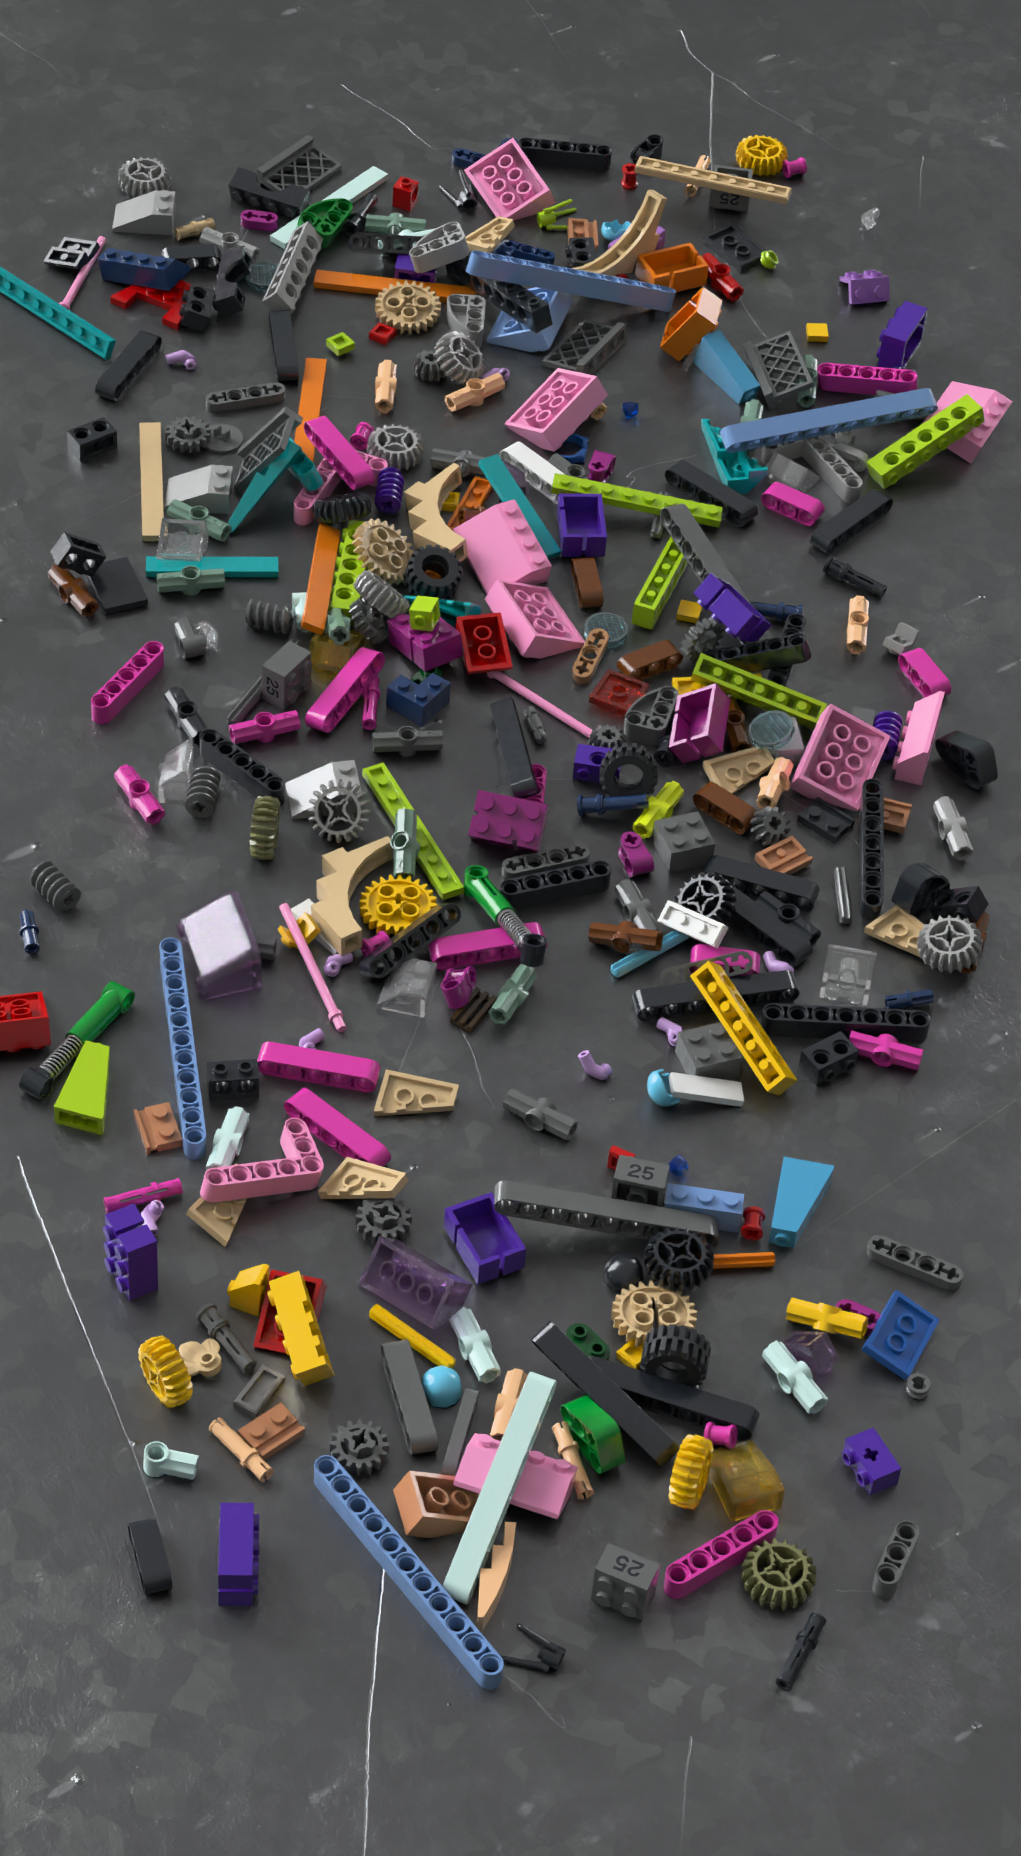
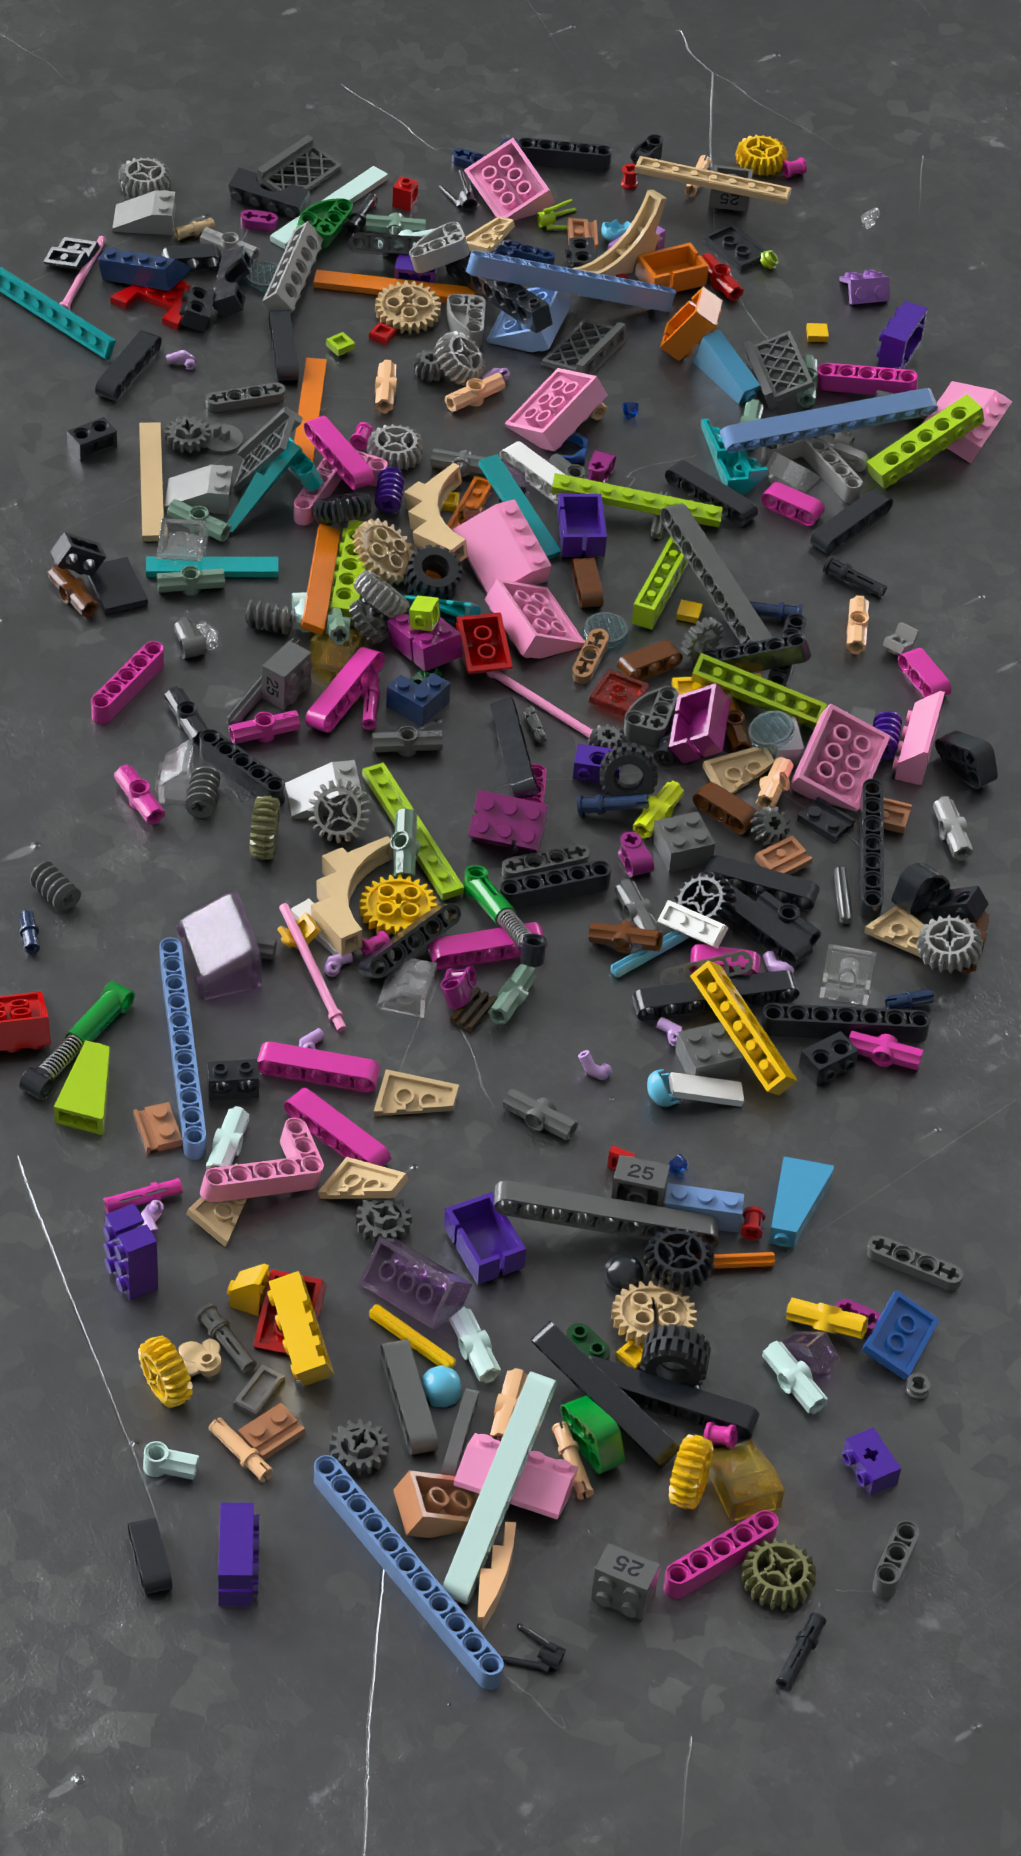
(731, 609): dark purple piece -> none

